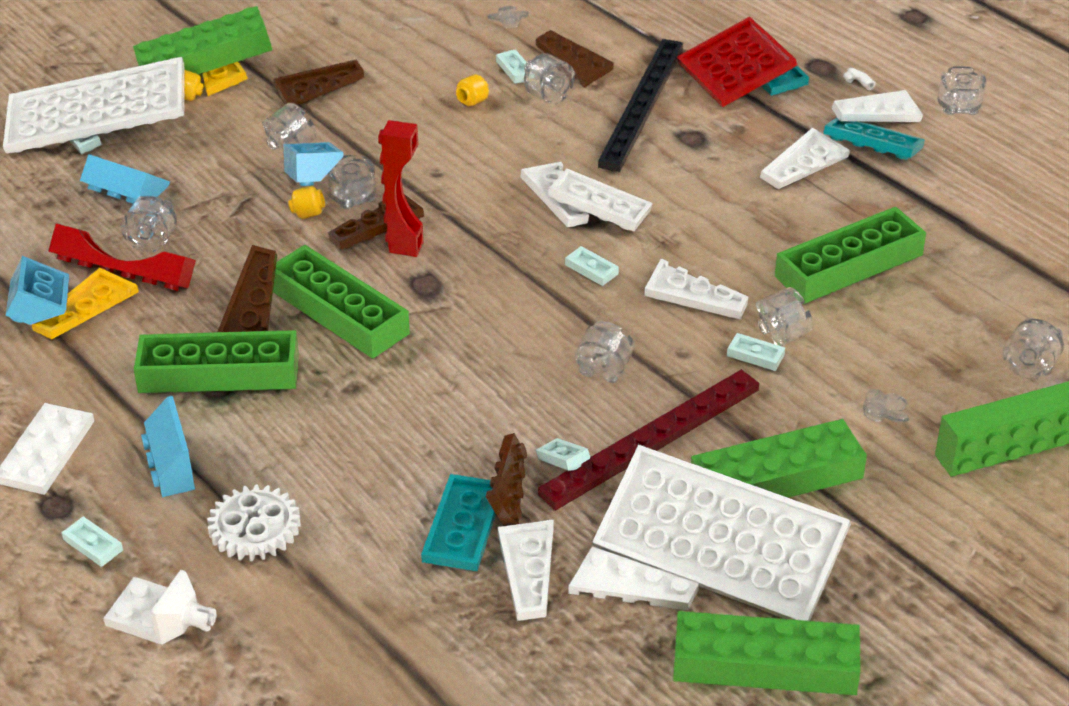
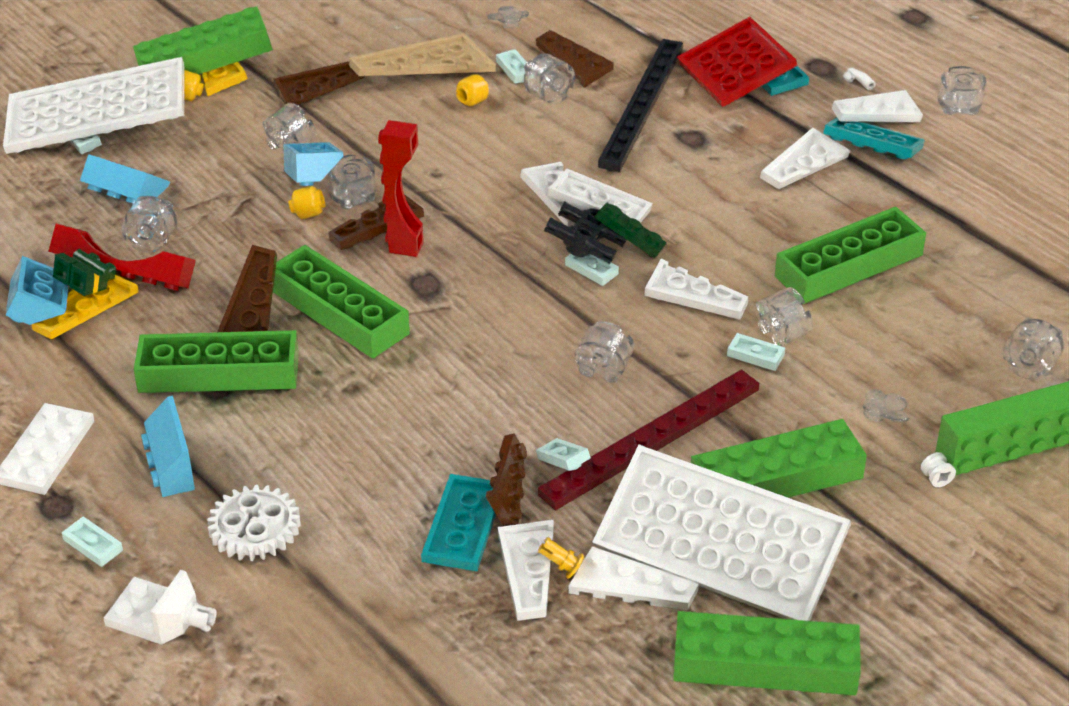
(83, 272): none -> dark green hips
(435, 56): none -> tan wing
(564, 559): none -> yellow pin
(583, 237): none -> black piece
(631, 229): none -> dark green plate
(938, 469): none -> white wheel

